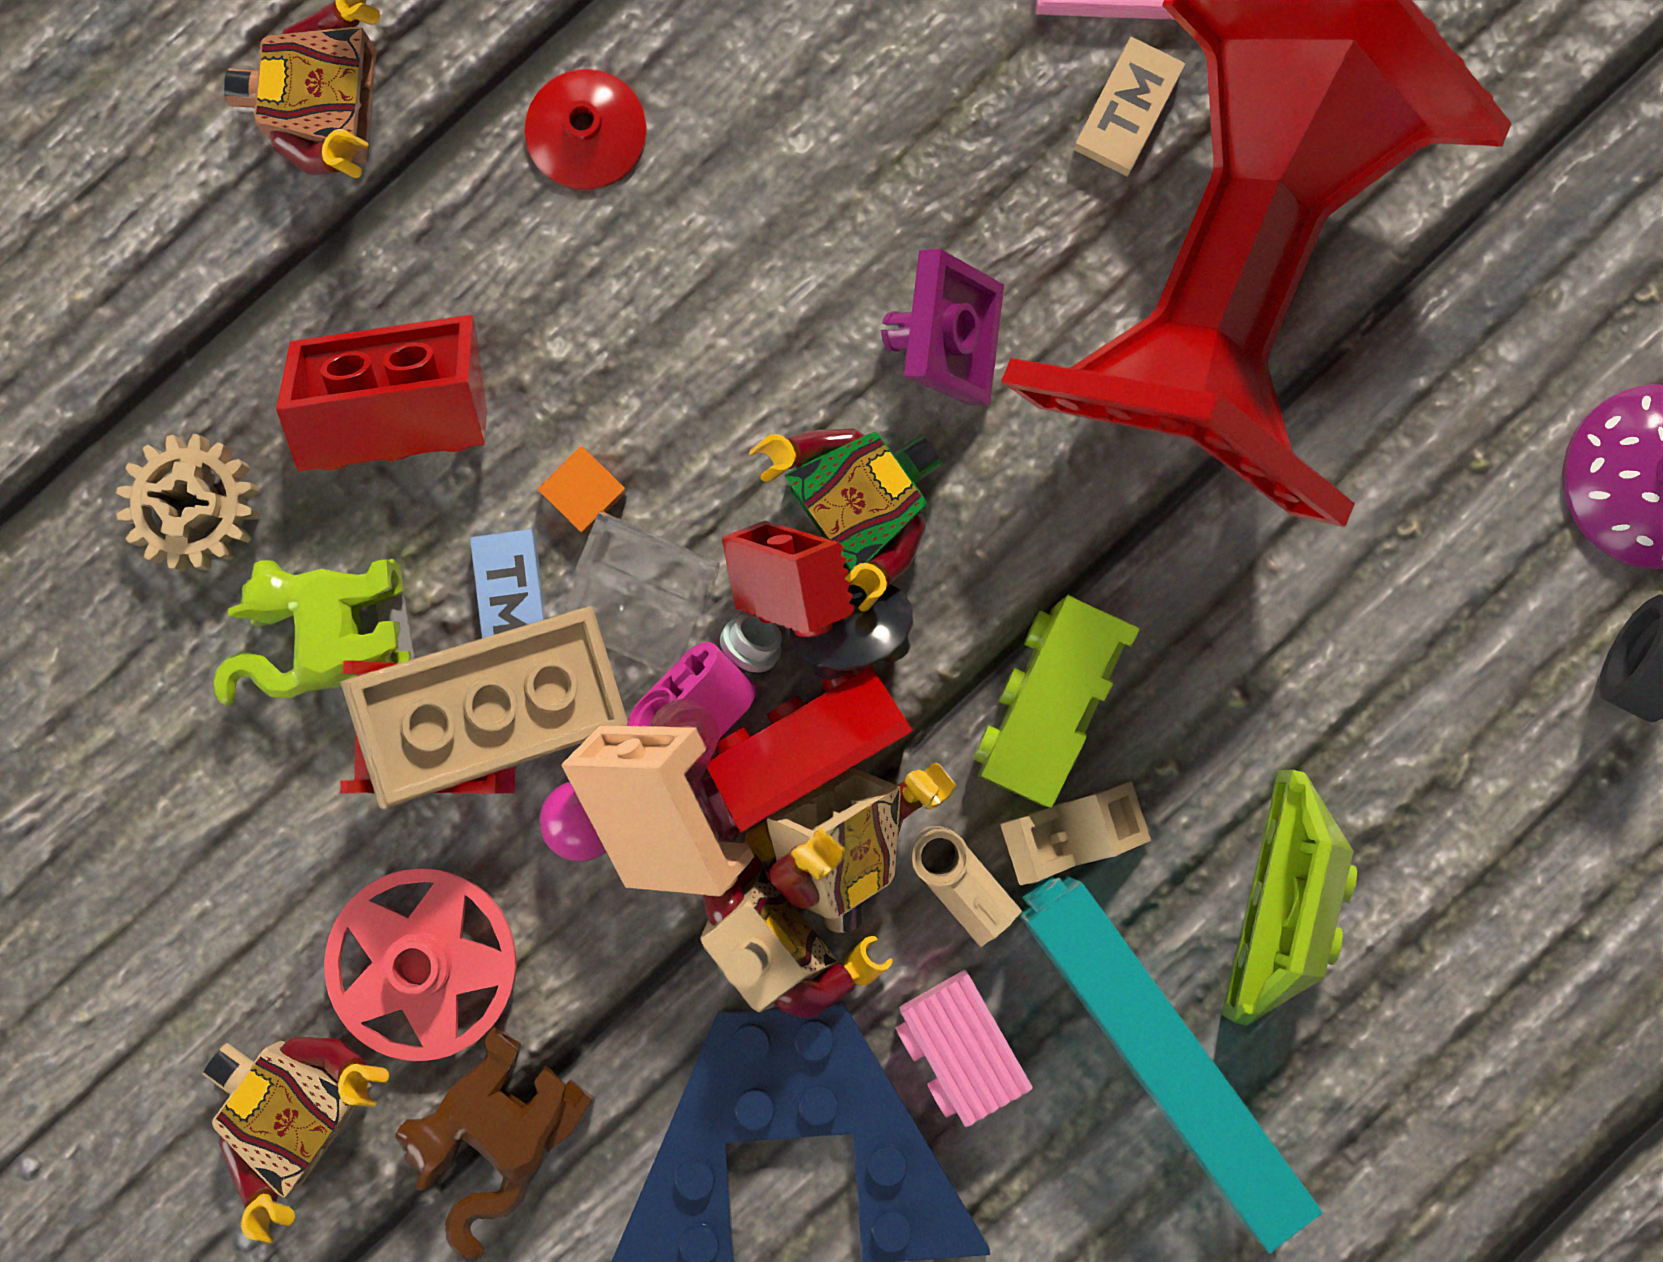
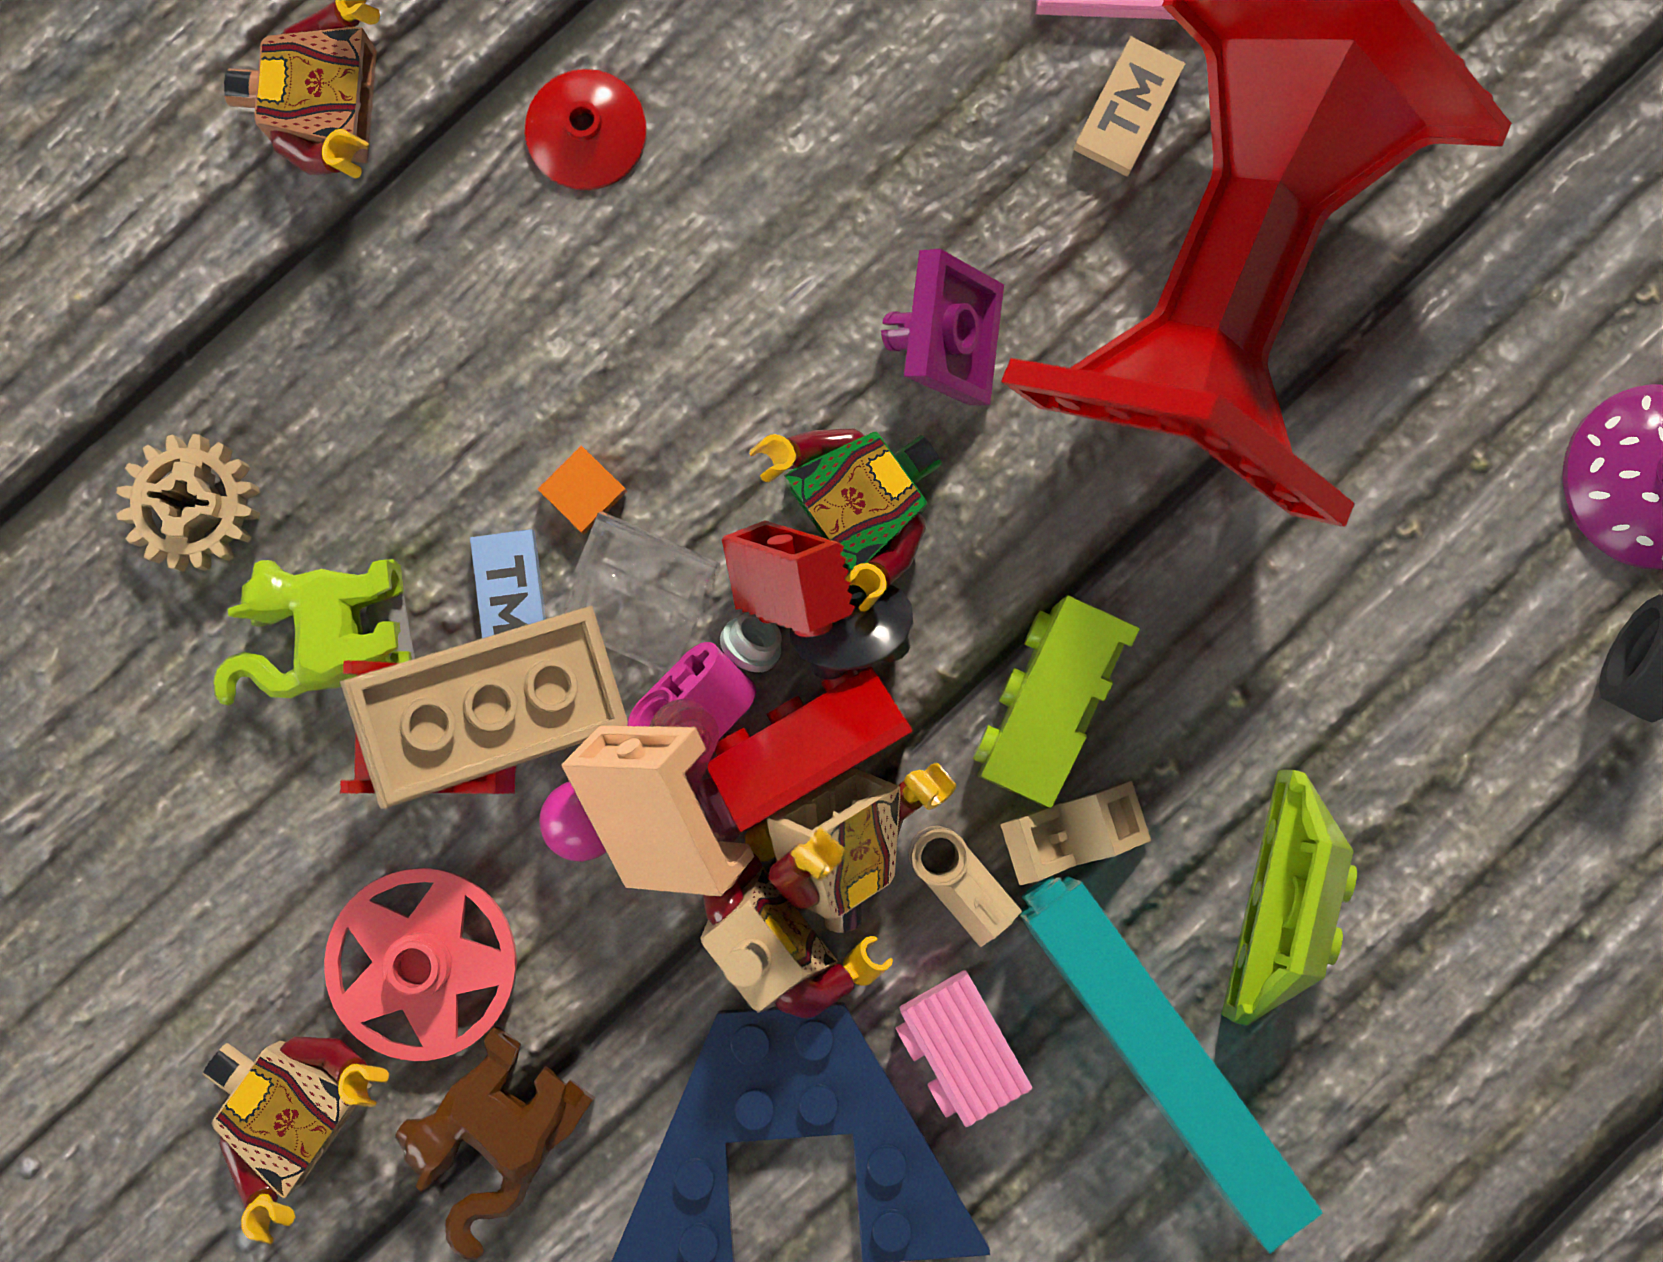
(383, 394): red slope -> none

